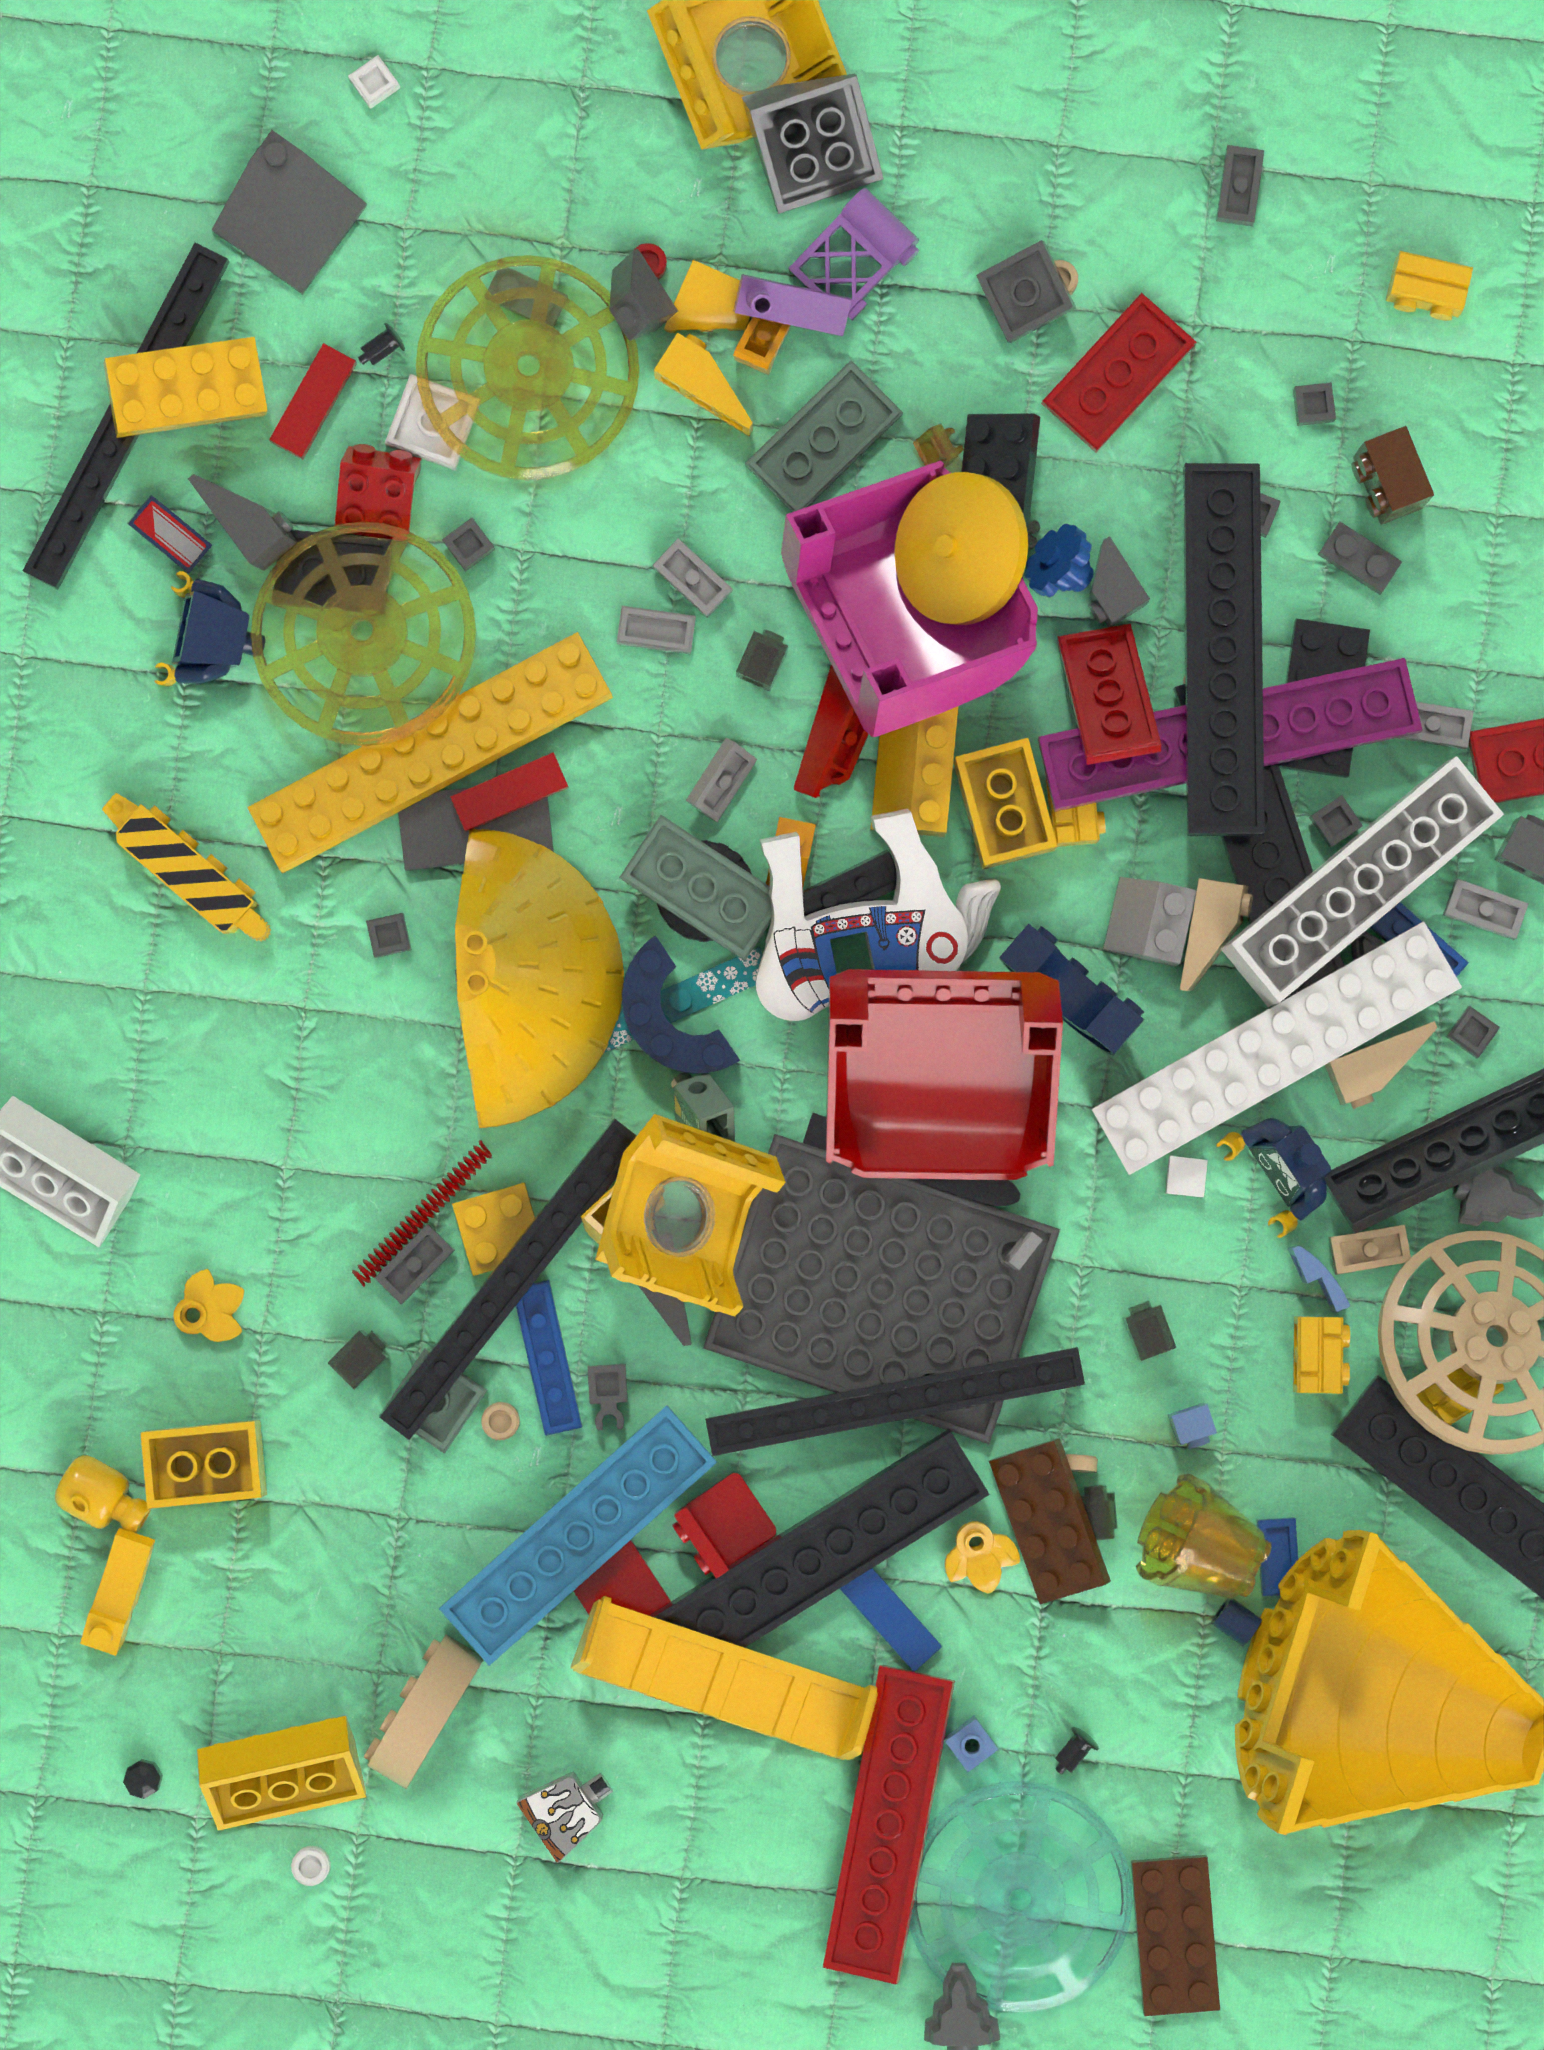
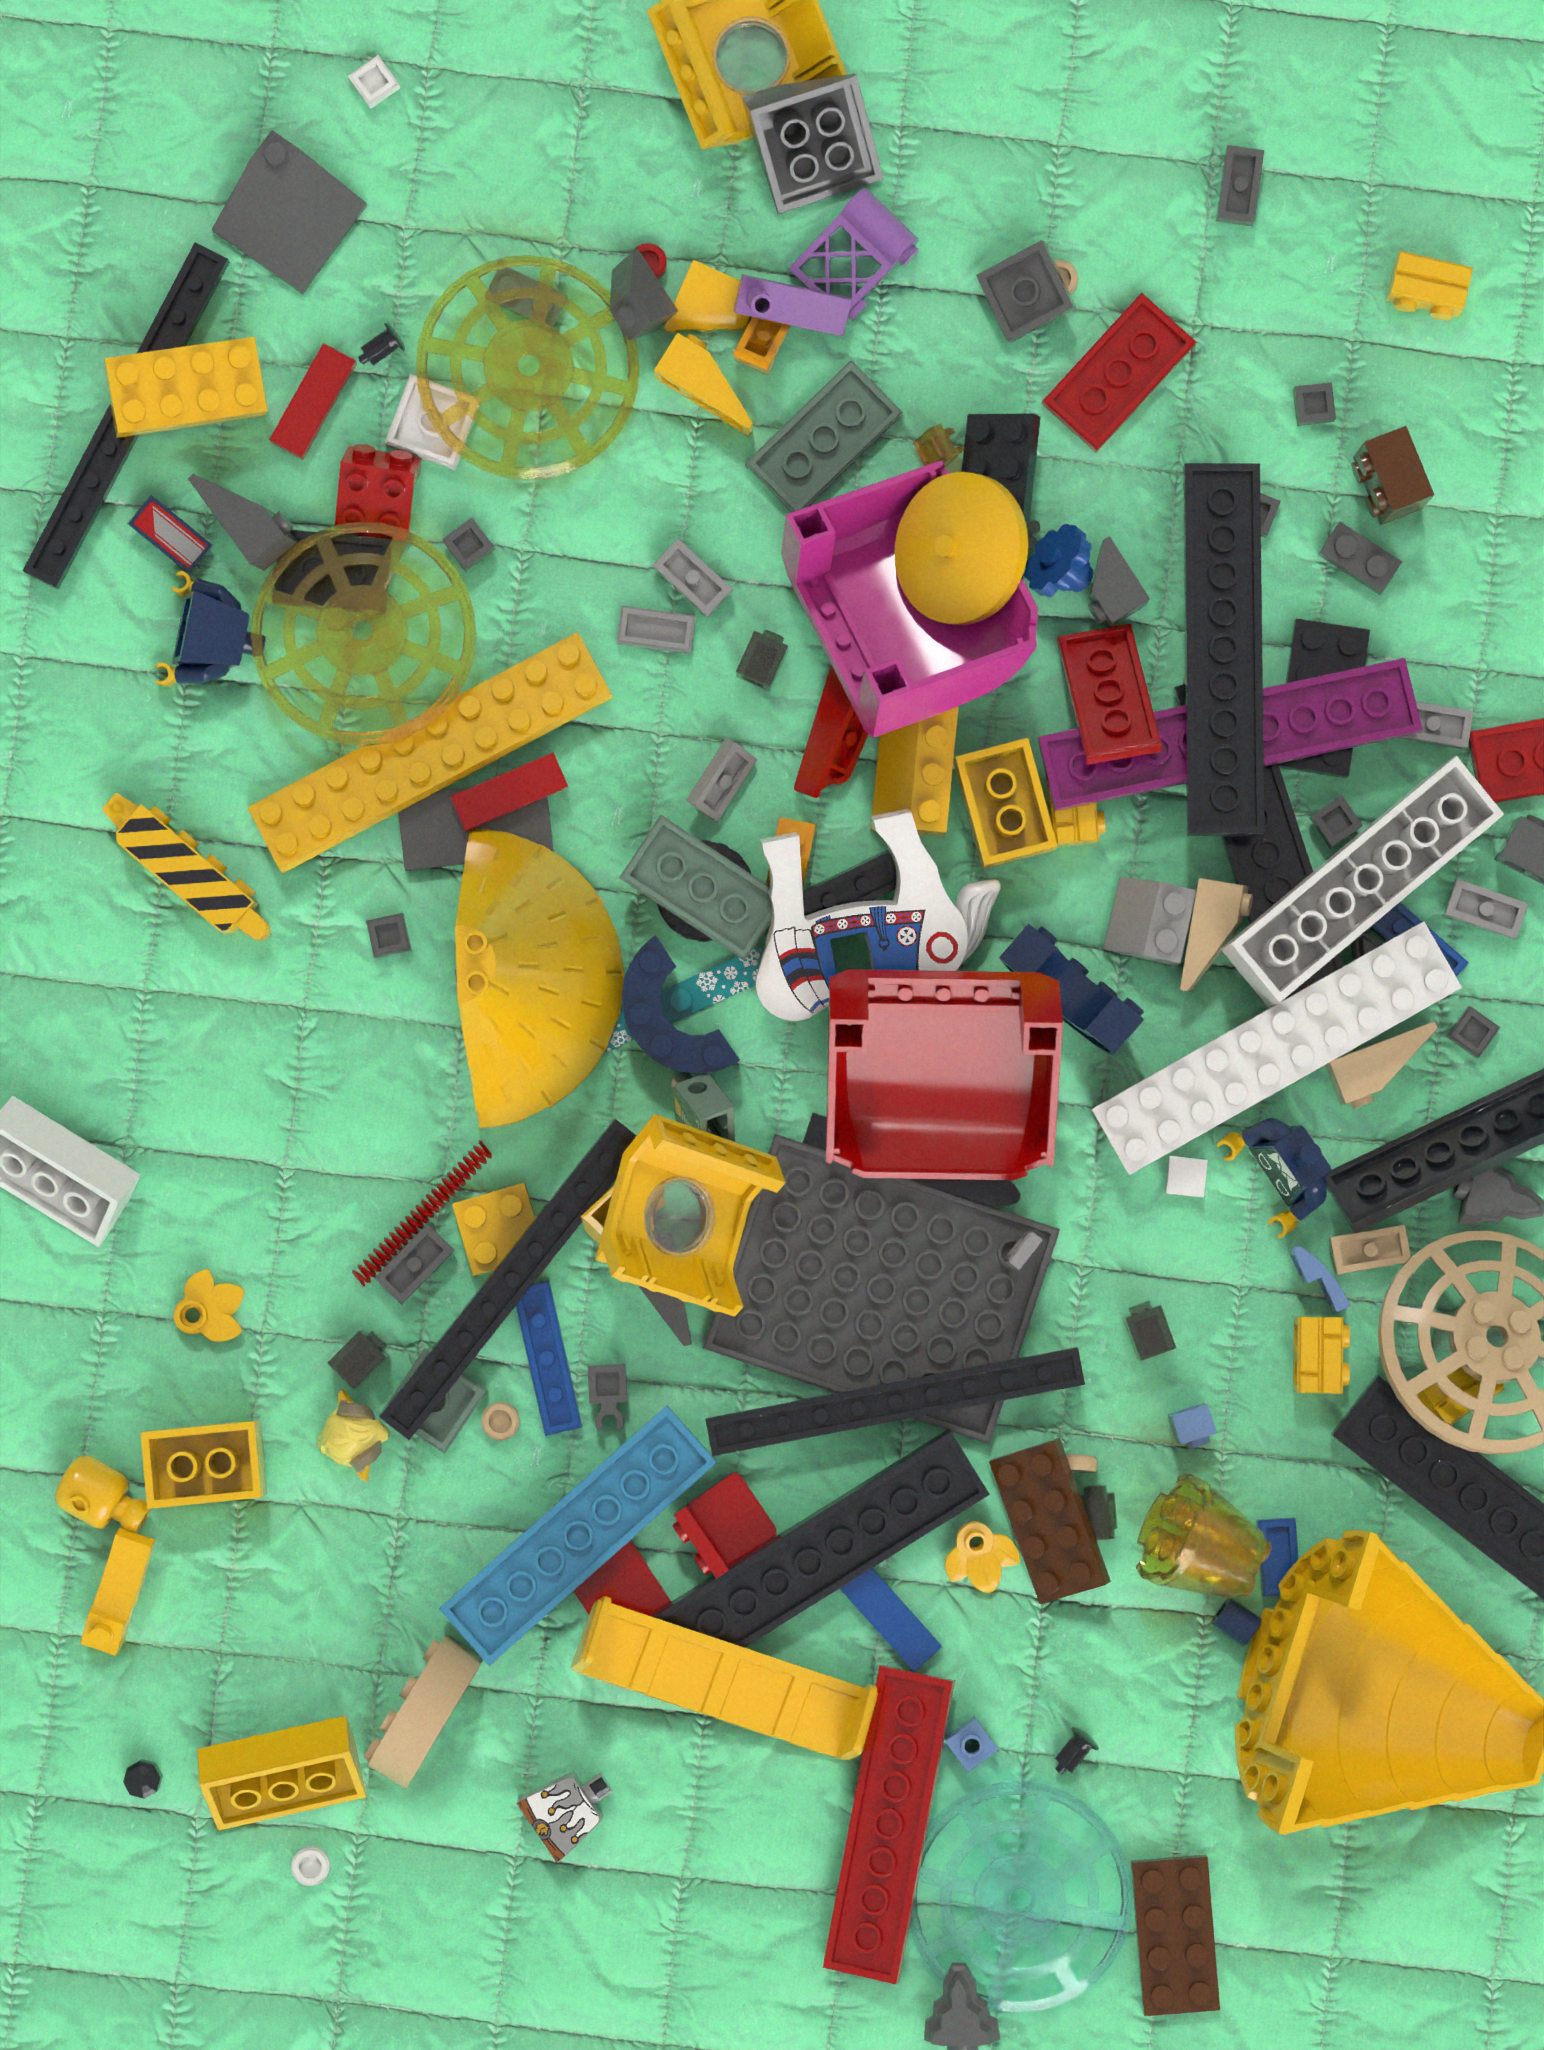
(352, 1435): none -> light yellow hair

